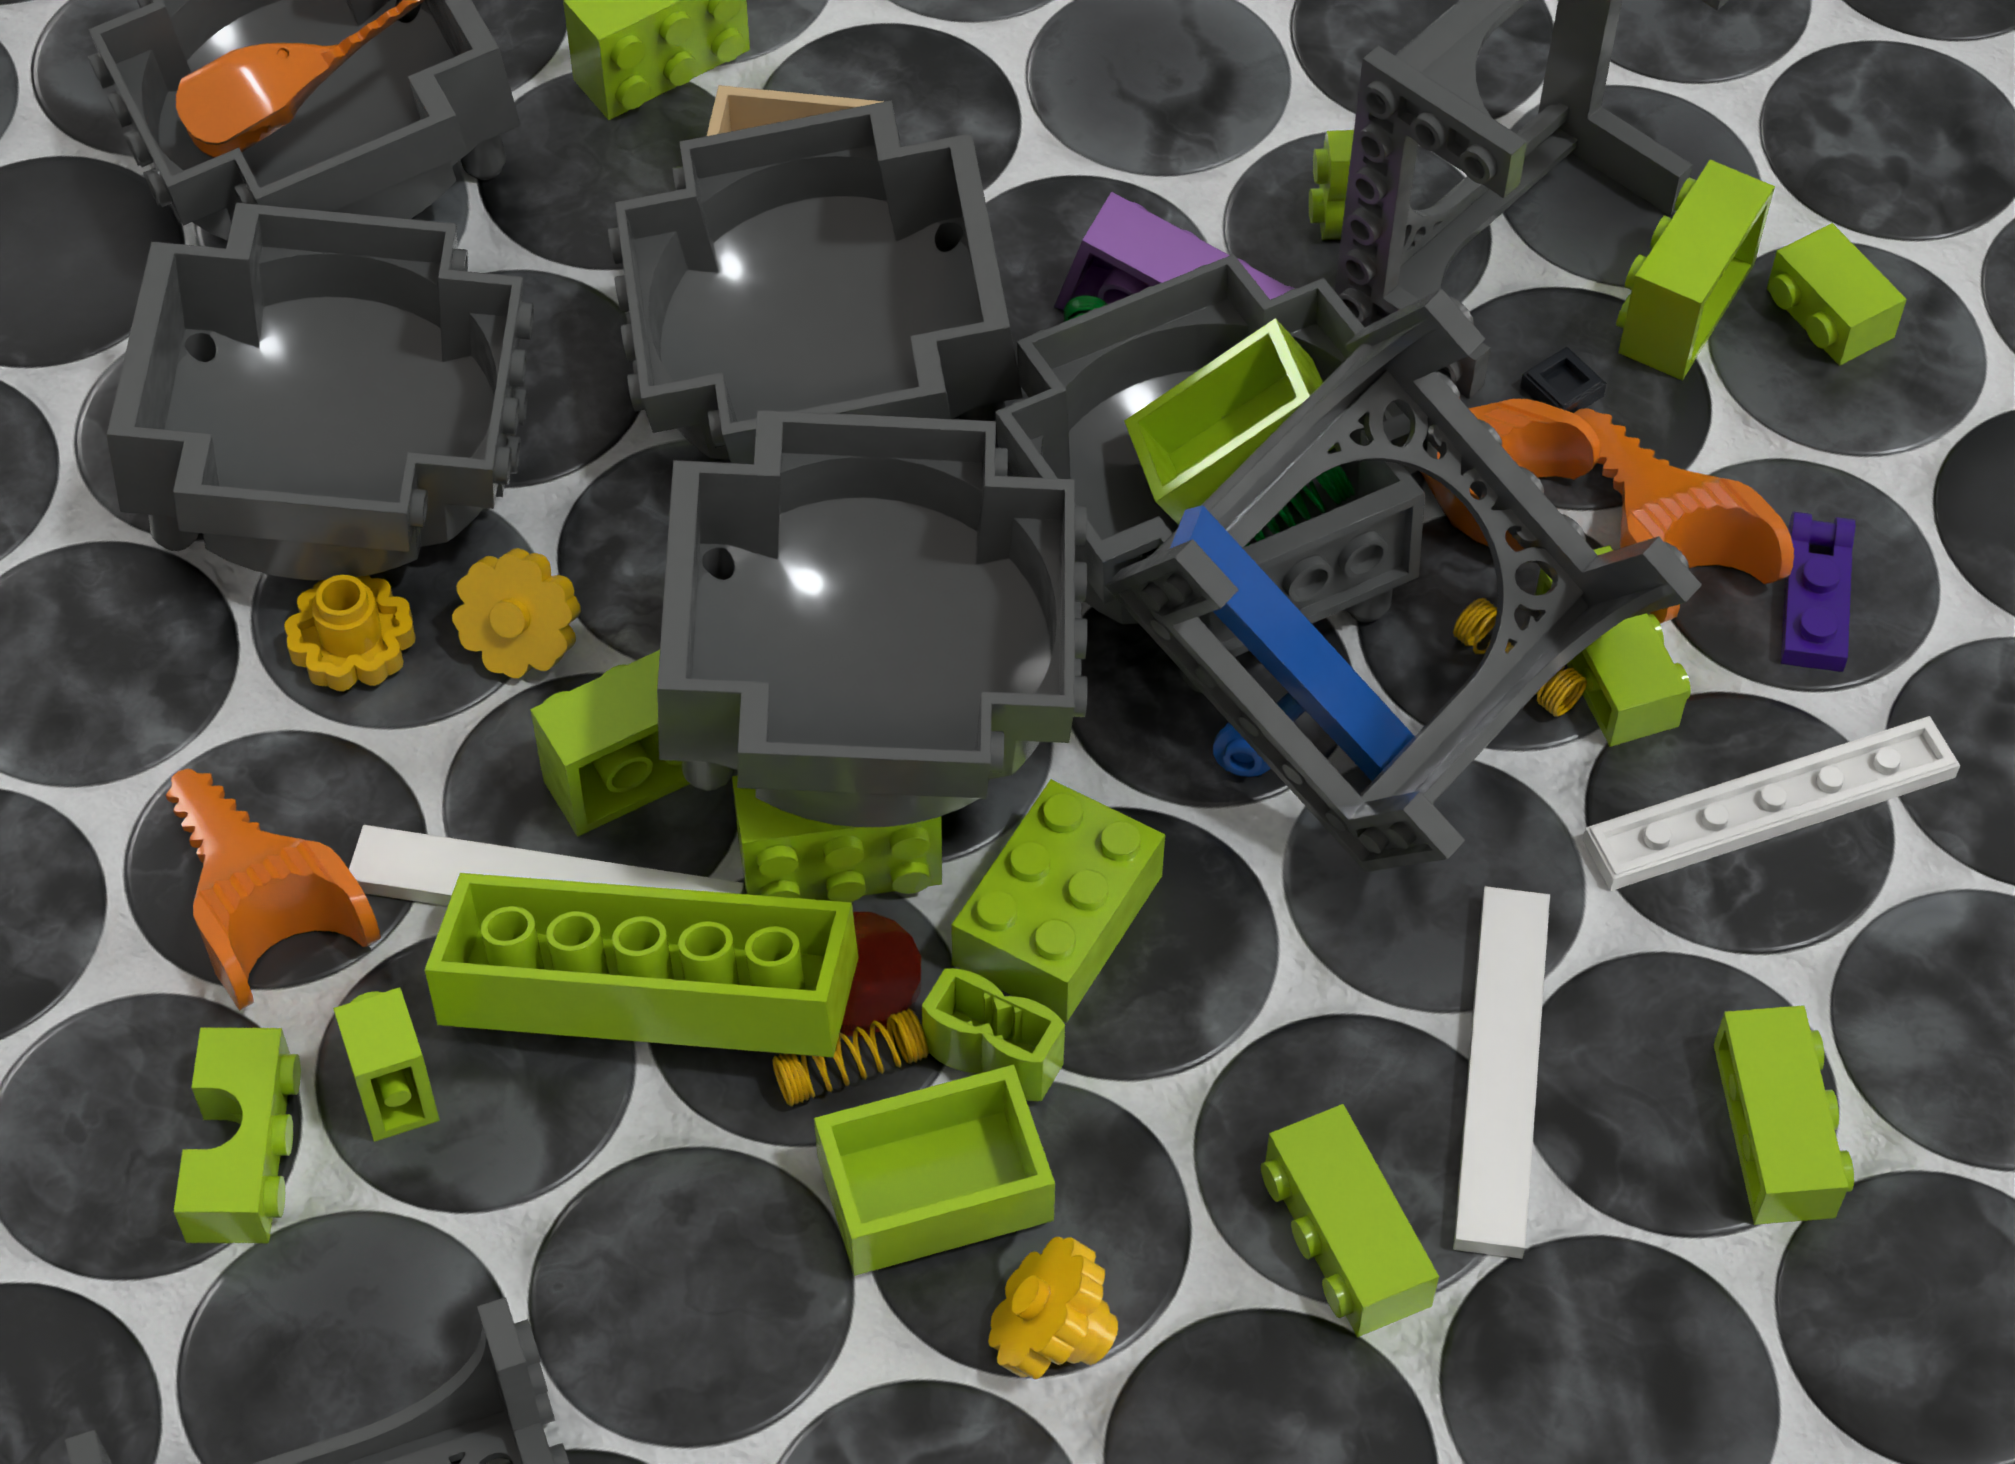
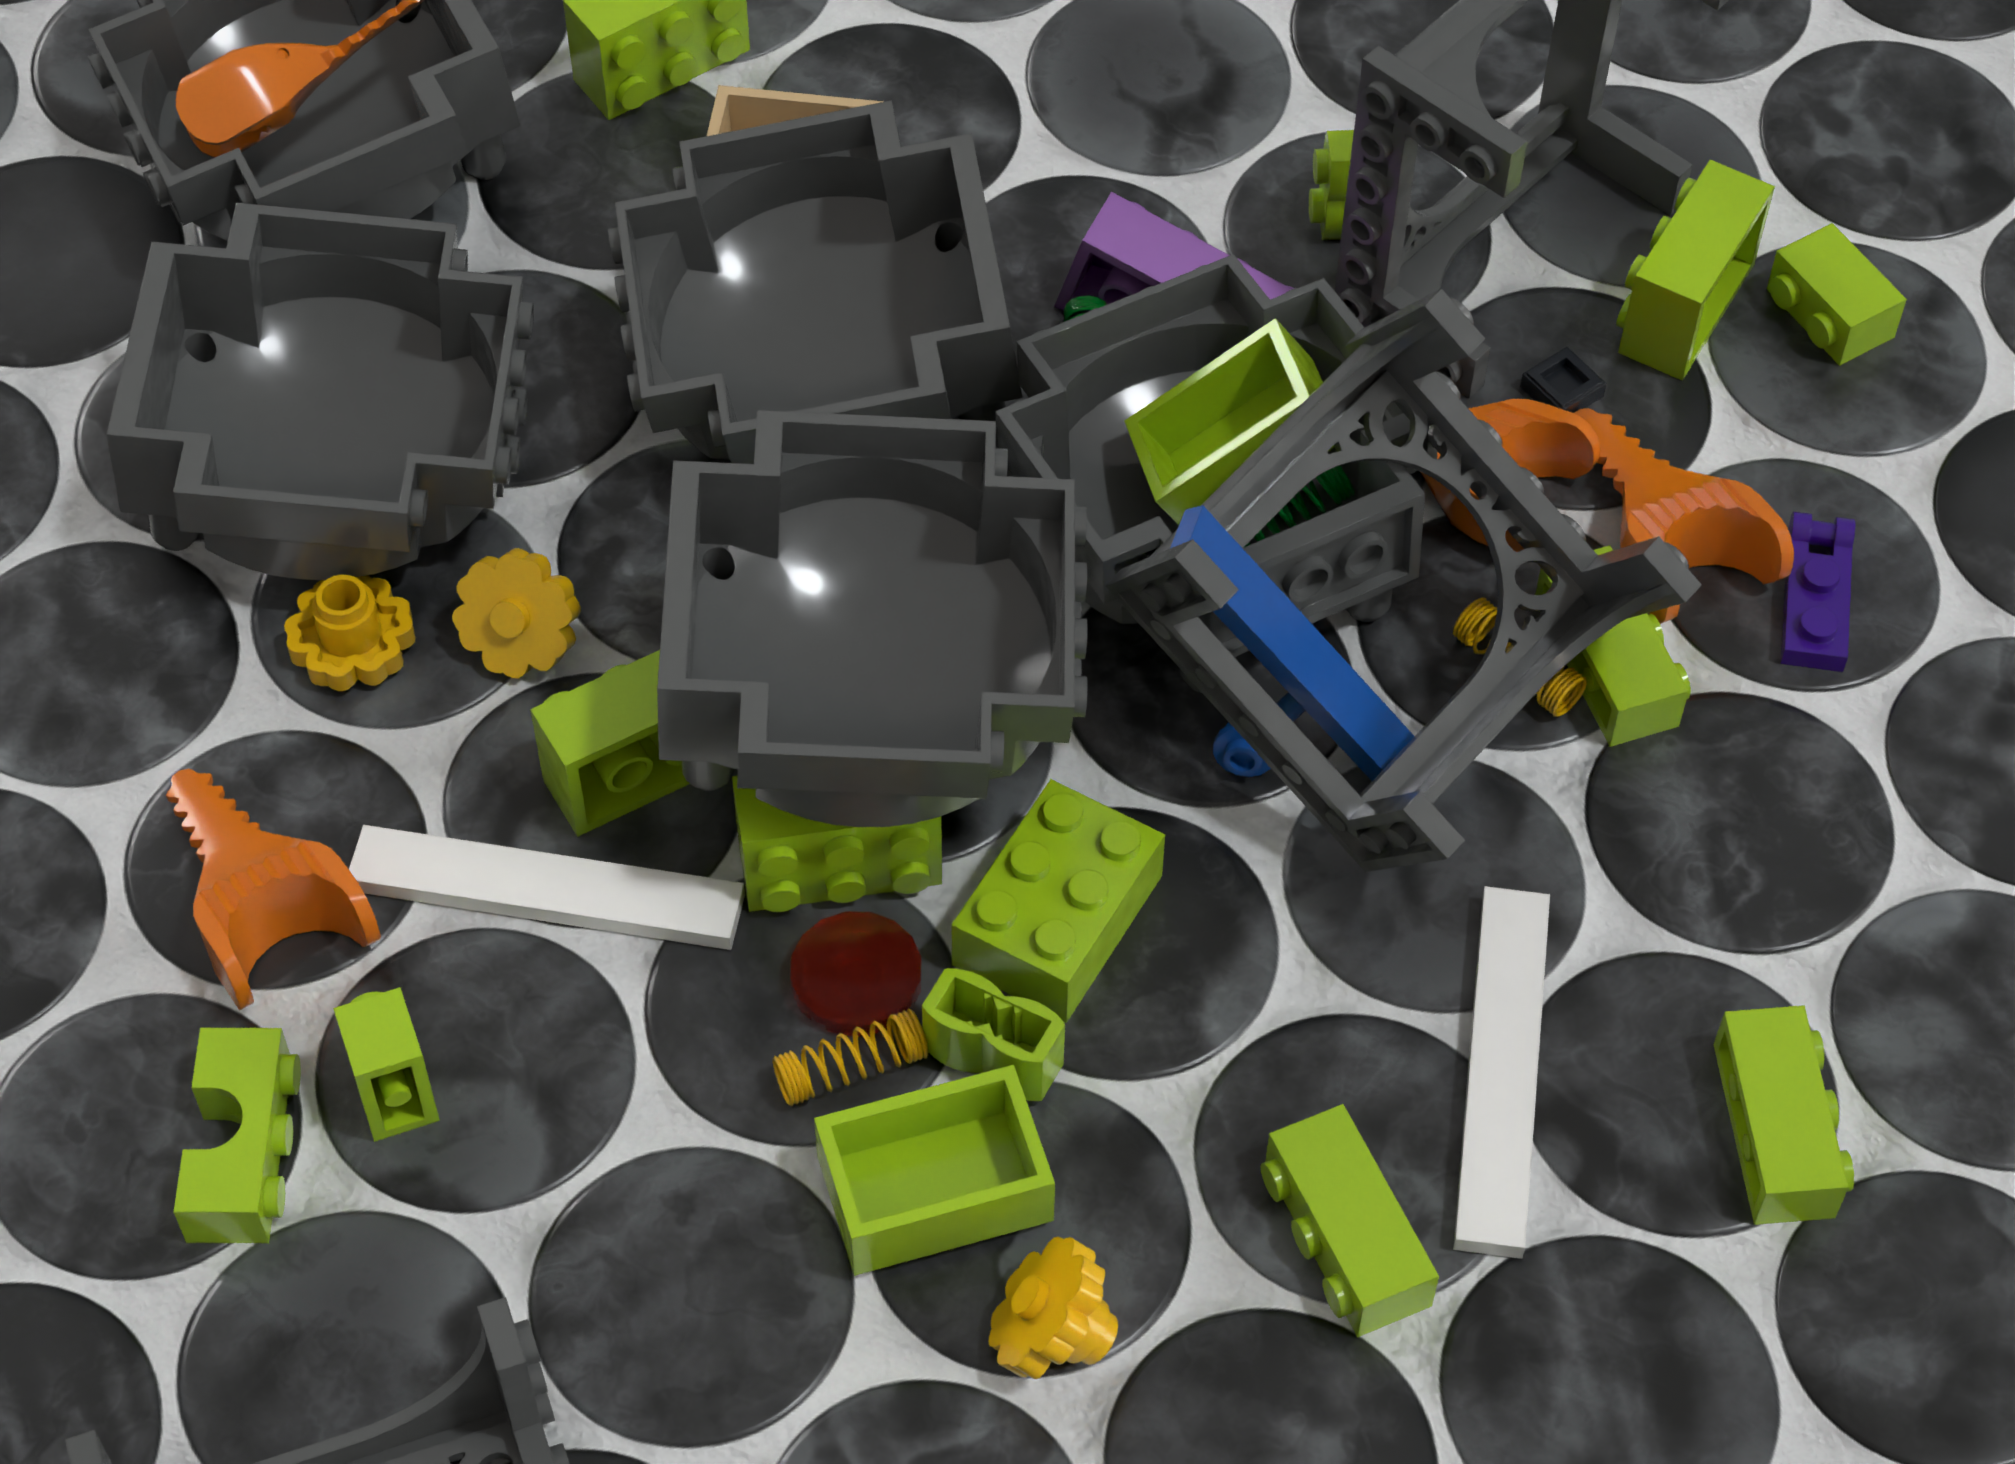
(644, 964): lime brick -> none
(1770, 803): white tile -> none

